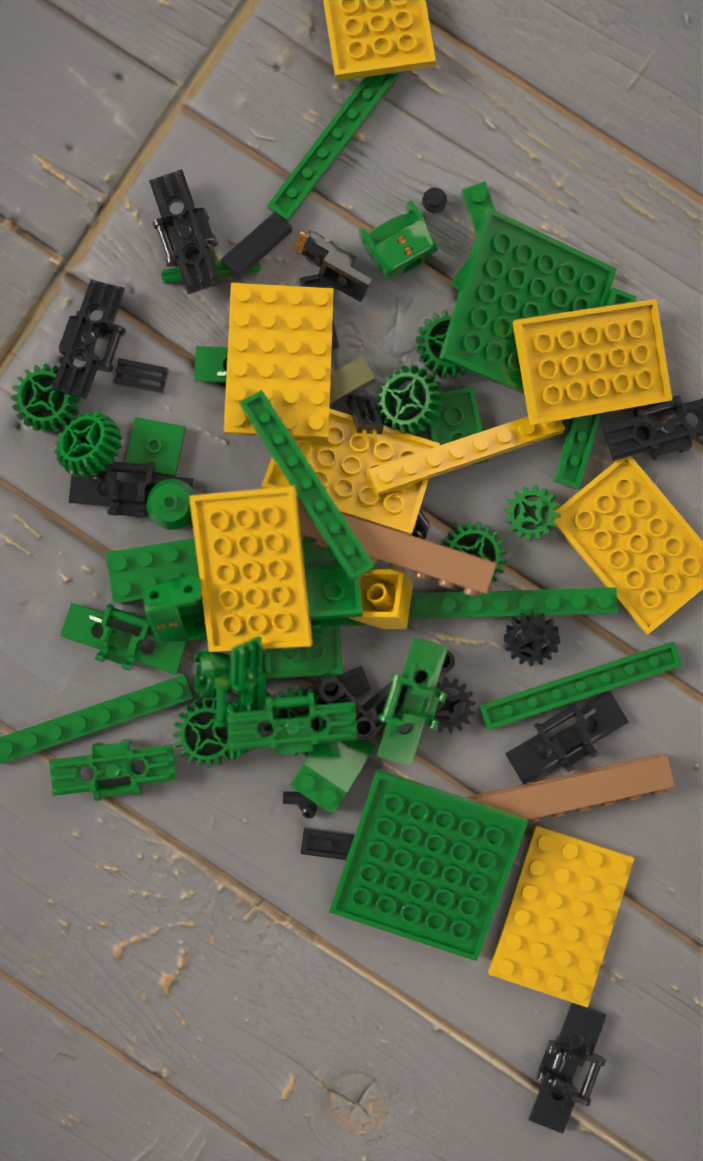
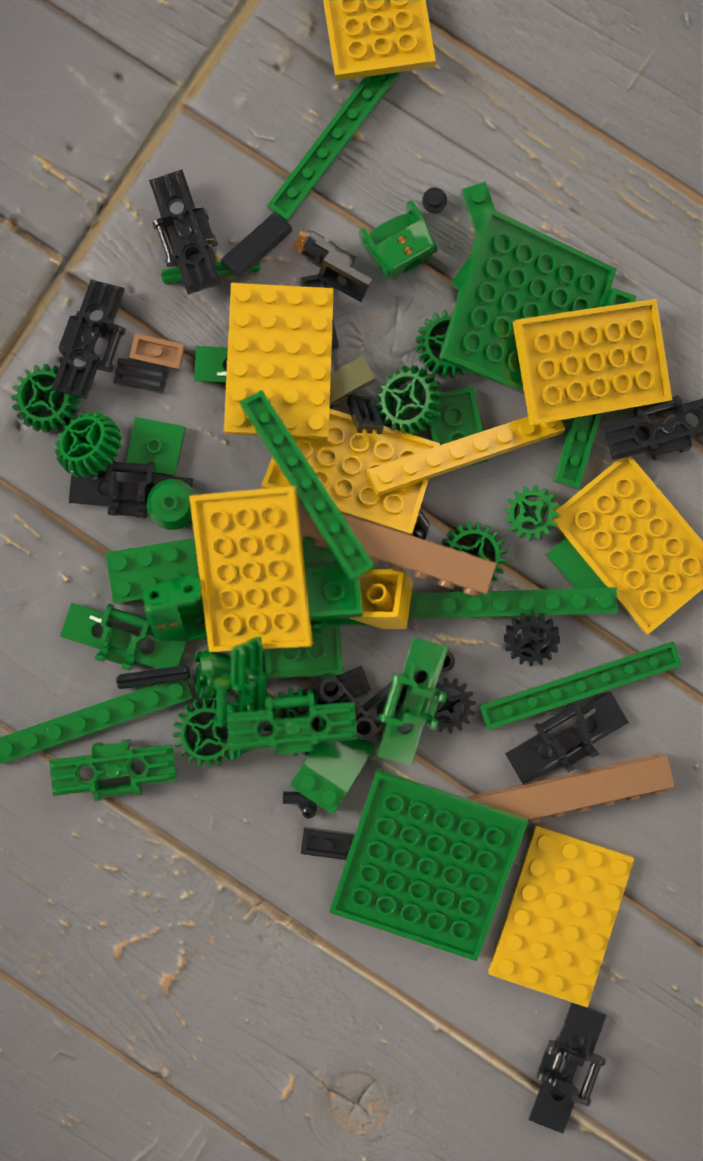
(153, 677): none -> black axle
(157, 351): none -> medium nougat plate
(573, 566): none -> green tile

